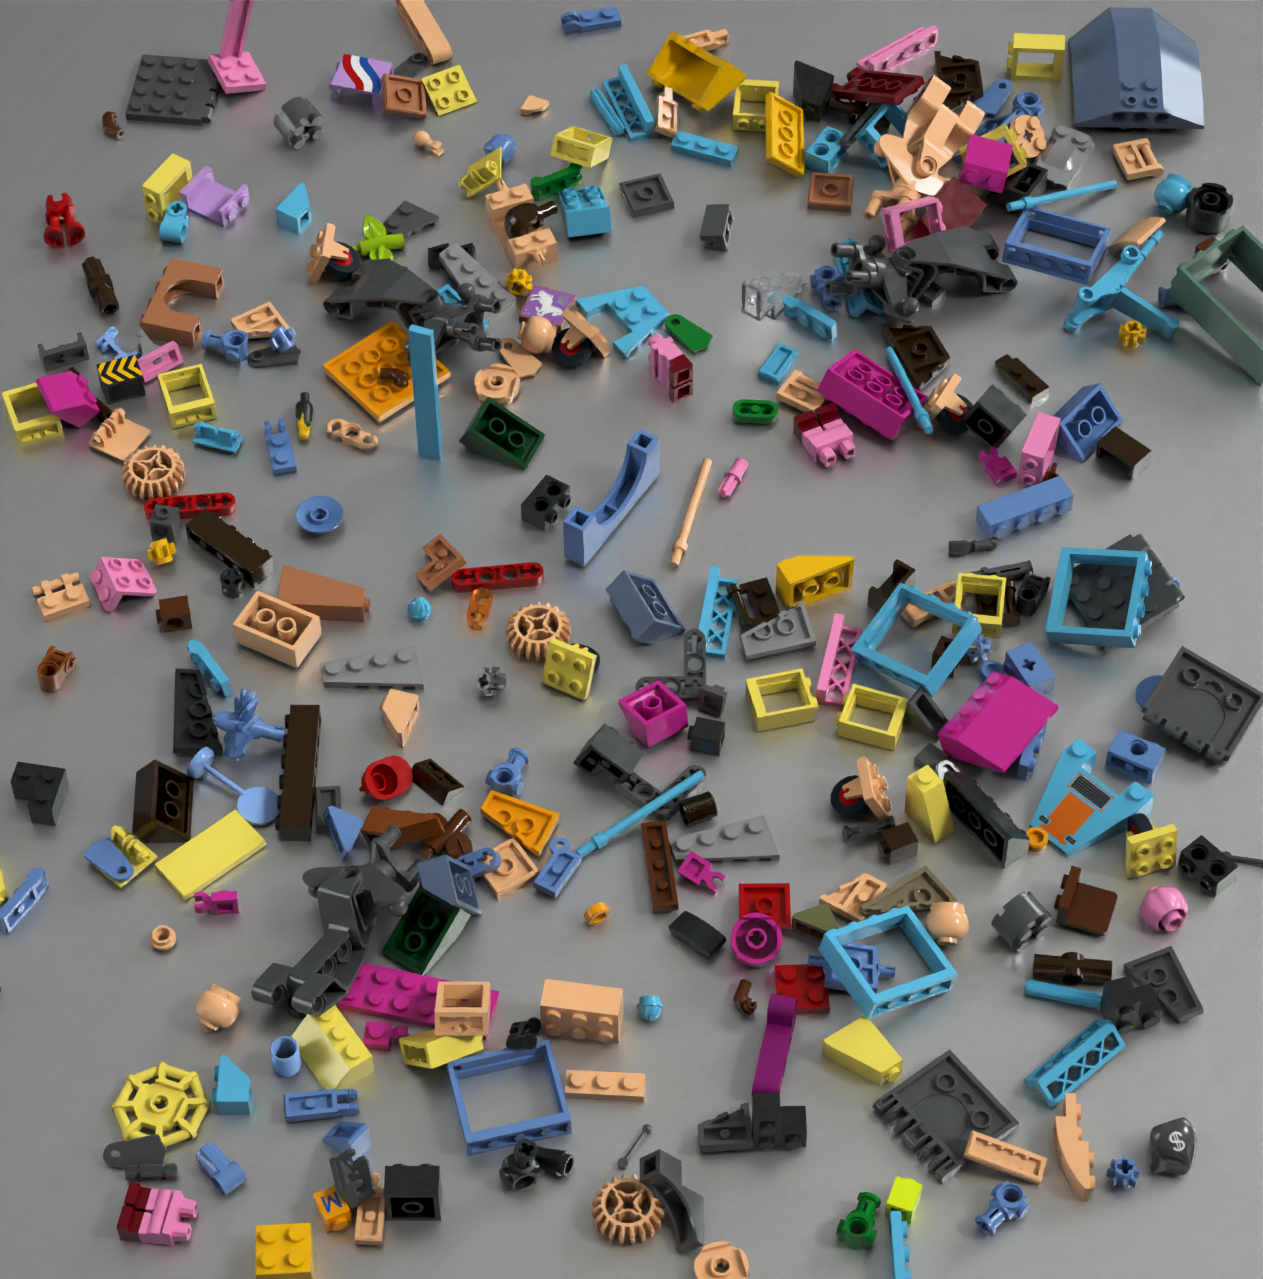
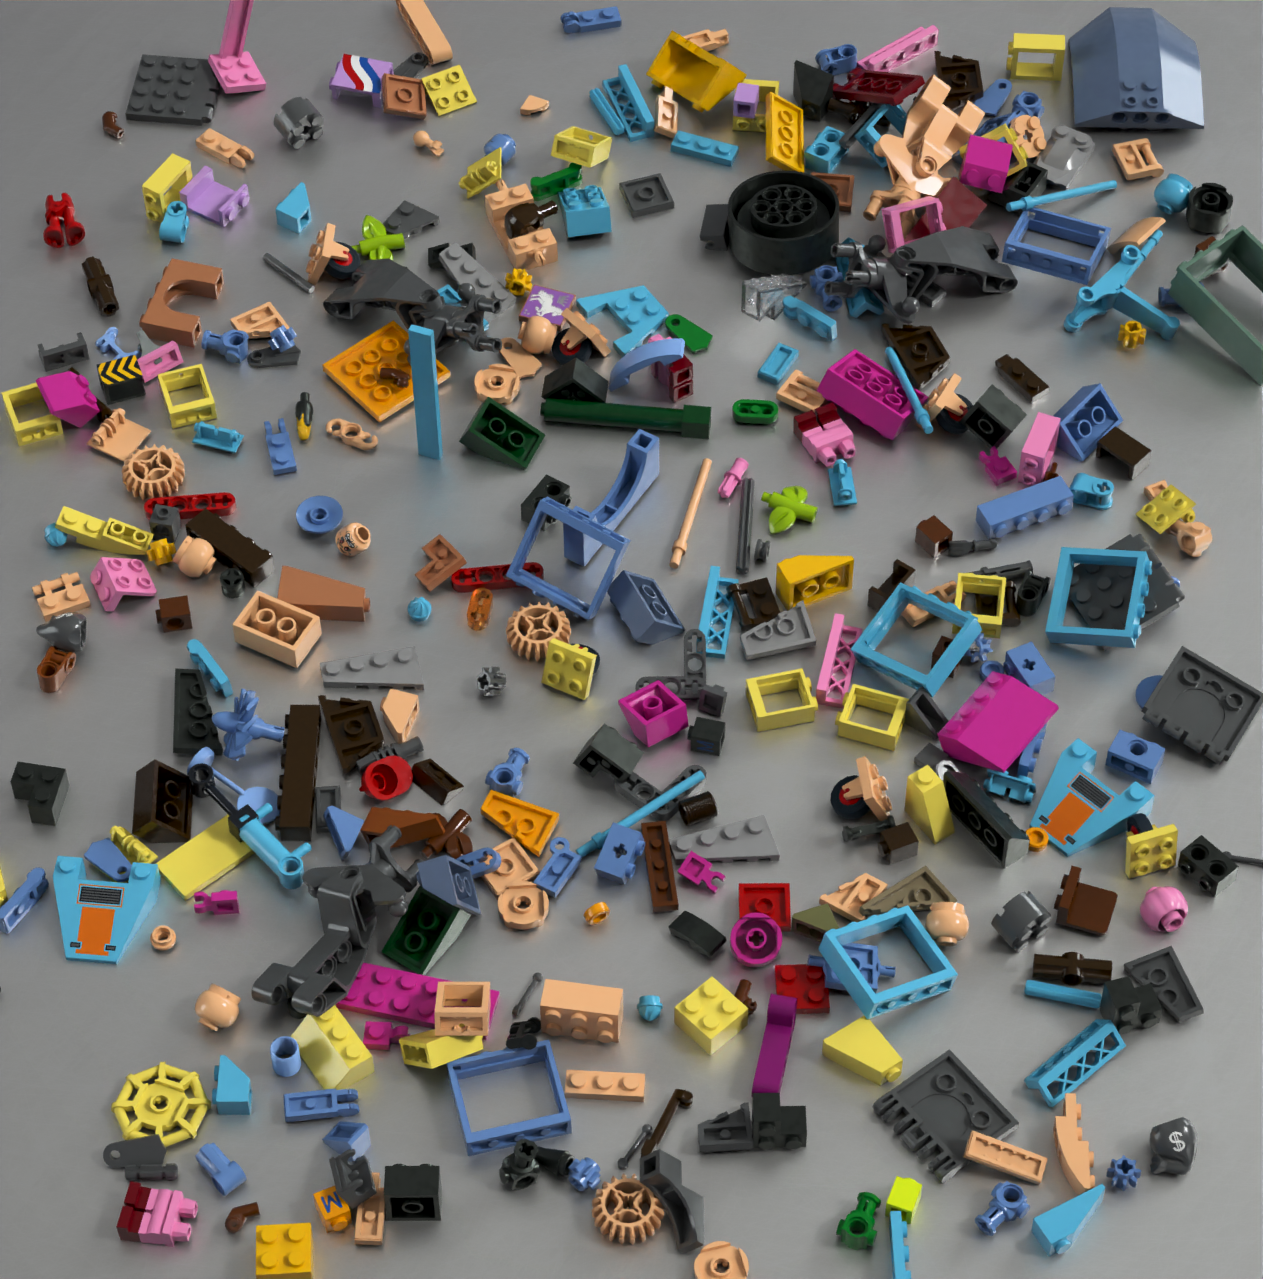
(54, 536): none -> medium azure plate
(65, 631): none -> dark grey piece
(102, 916): none -> medium azure wedge
(106, 536): none -> light yellow slope
(195, 557): none -> light nougat piece
(224, 148): none -> light nougat hinge
(239, 1215): none -> reddish brown arm
(246, 827): none -> medium azure piece
(297, 279): none -> dark grey bar
(352, 729): none -> dark brown wing
(353, 539): none -> light nougat head
(402, 750): none -> dark grey hinge
(523, 918): none -> light nougat plate
(537, 977): none -> dark grey hinge
(575, 382): none -> pearl dark grey brick
(583, 524): none -> medium blue window
(584, 1174): none -> medium blue gear
(619, 840): none -> medium blue brick
(662, 350): none -> light blue slope
(679, 1098): none -> dark brown hinge
(690, 421): none -> dark green brick
(711, 1015): none -> light yellow brick
(745, 526): none -> dark grey axle
(746, 100): none -> lavender brick
(762, 550): none -> dark grey bush
(783, 222): none -> pearl dark grey wheel
(788, 507): none -> lime plant
(838, 60): none -> medium blue piece
(842, 484): none -> medium azure hinge
(933, 536): none -> reddish brown brick
(1019, 786): none -> medium azure hinge
(1062, 1225): none -> medium azure slope
(1089, 490): none -> medium azure piece
(1155, 489): none -> light nougat tile
(1167, 509): none -> light yellow hinge
(1192, 537): none -> light nougat connector

